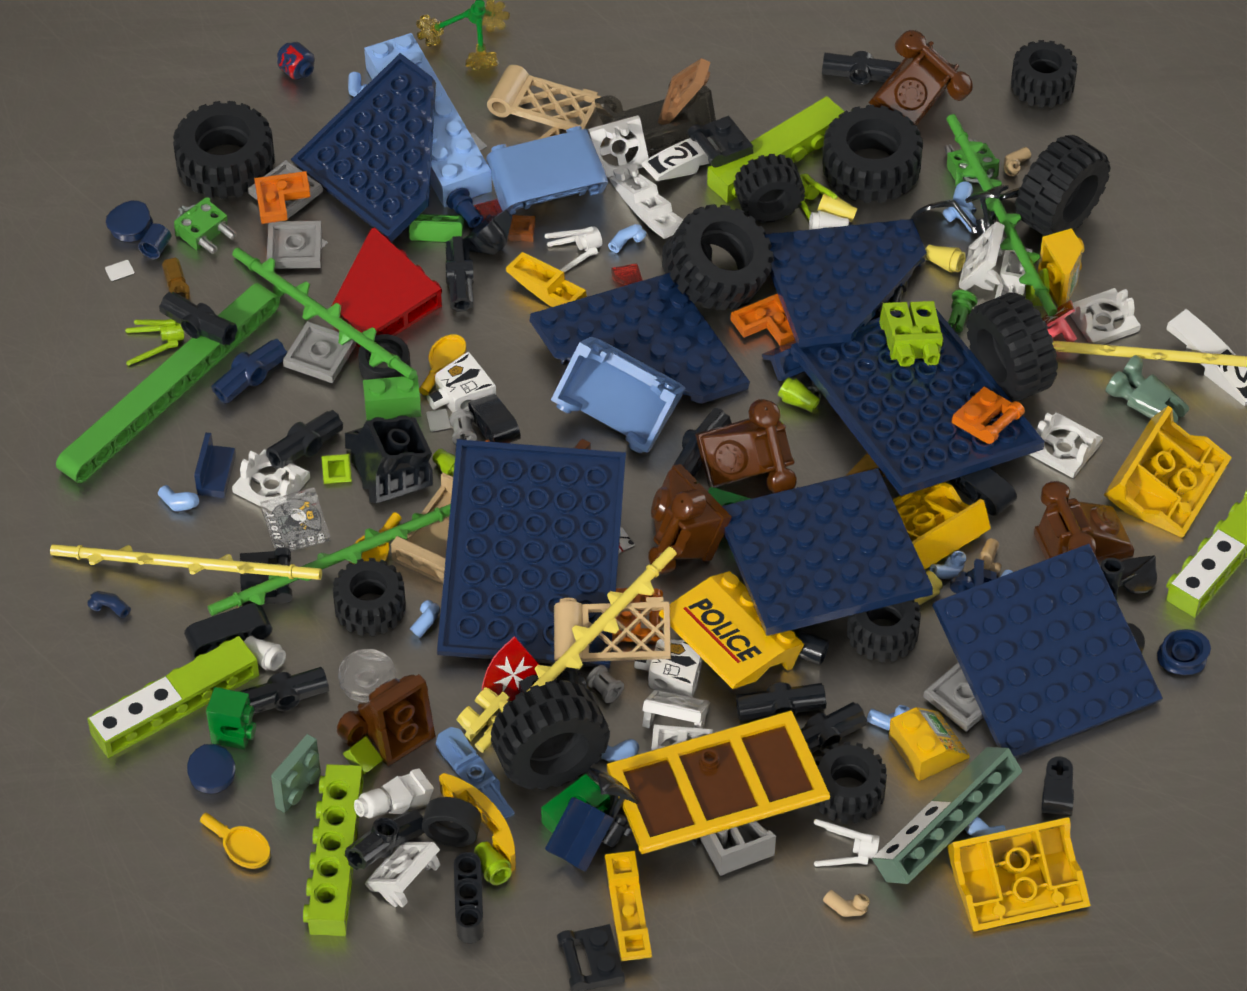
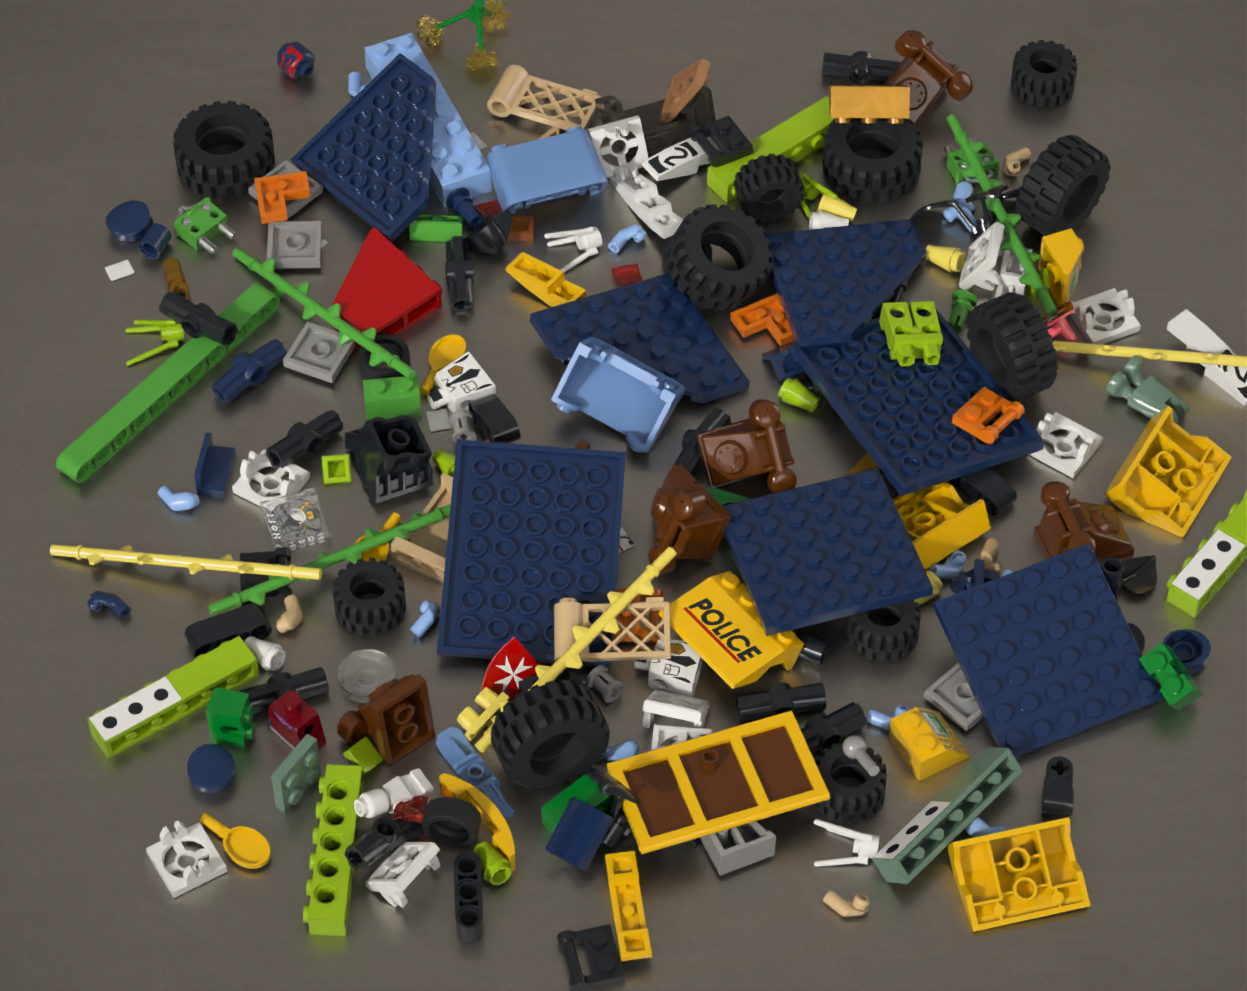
(191, 876): none -> white piece
(292, 617): none -> tan arm
(292, 718): none -> dark red torso
(411, 810): none -> clear red tile
(855, 748): none -> light grey bar
(869, 103): none -> slope
(1176, 689): none -> green brick

